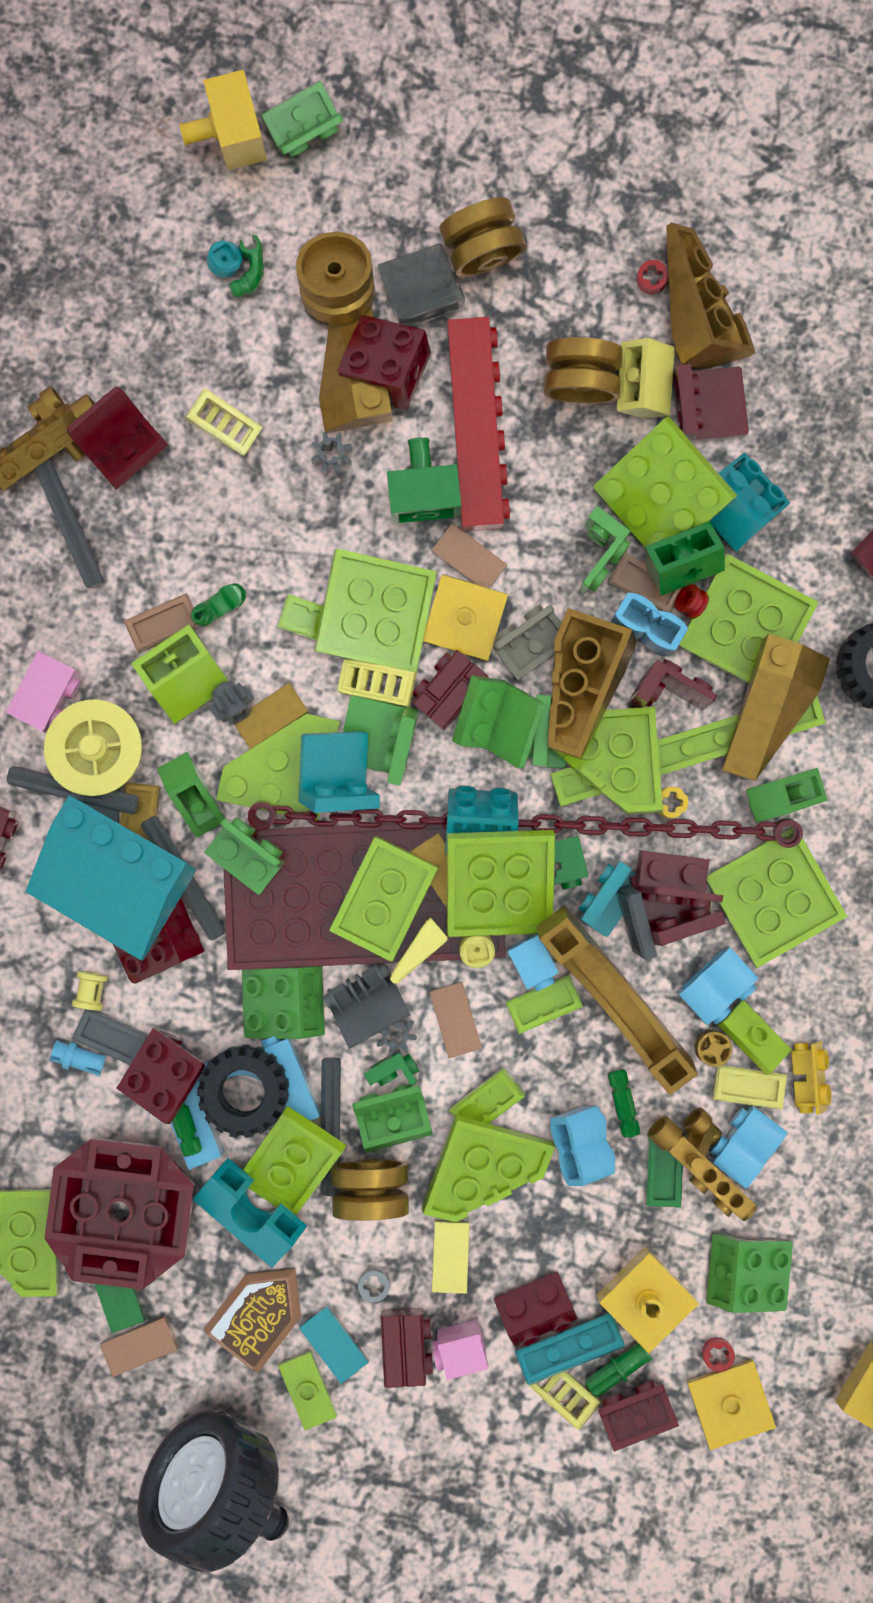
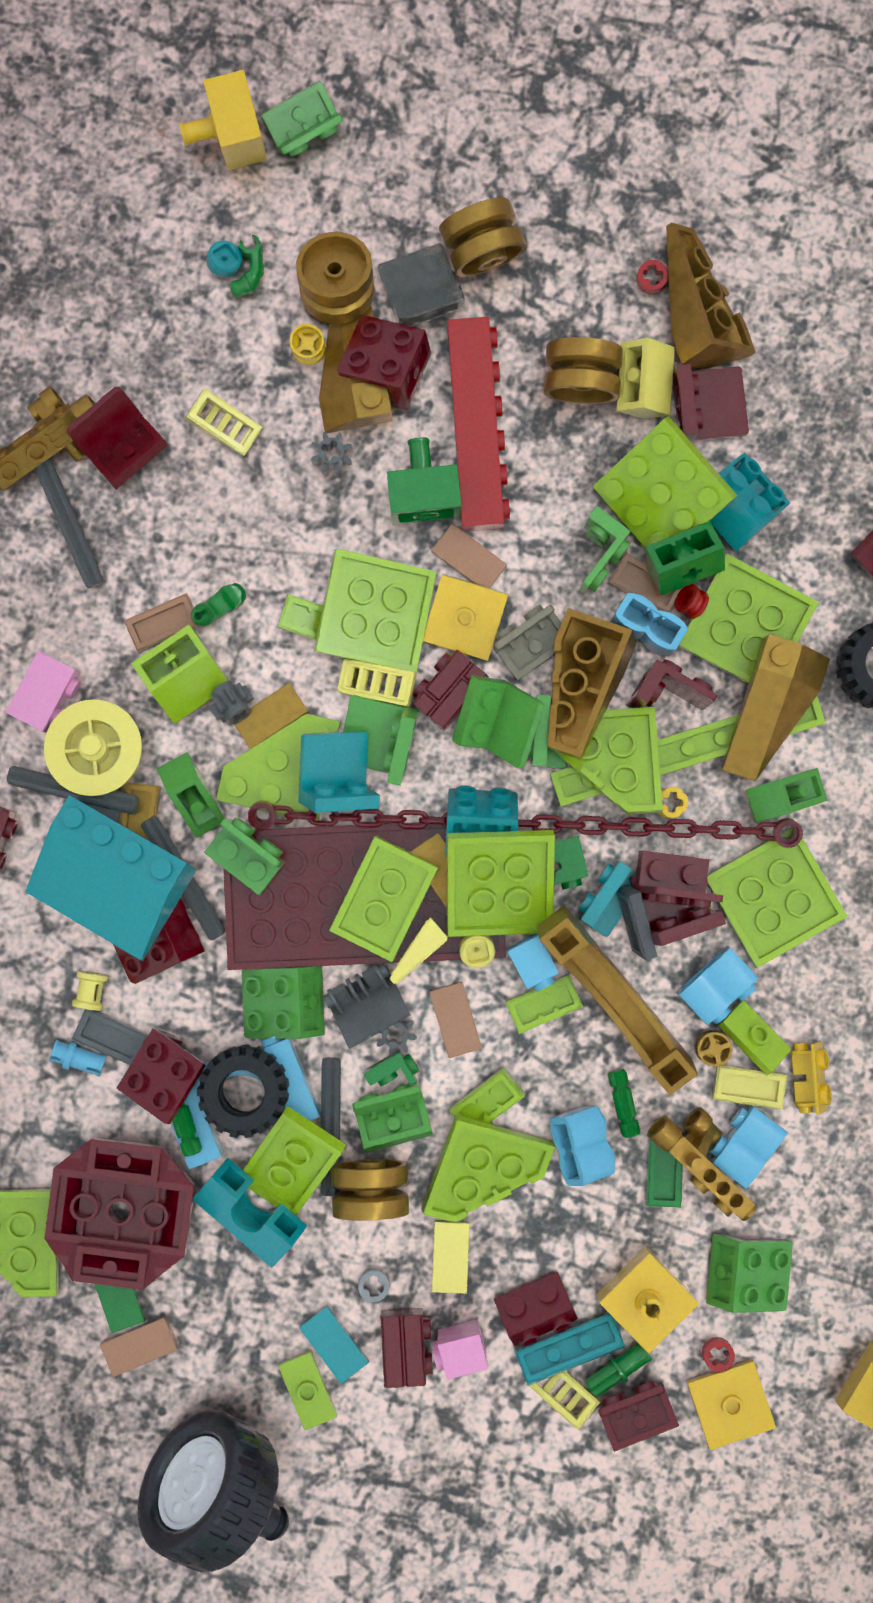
(257, 1316): tile -> none
(304, 338): none -> yellow wheel

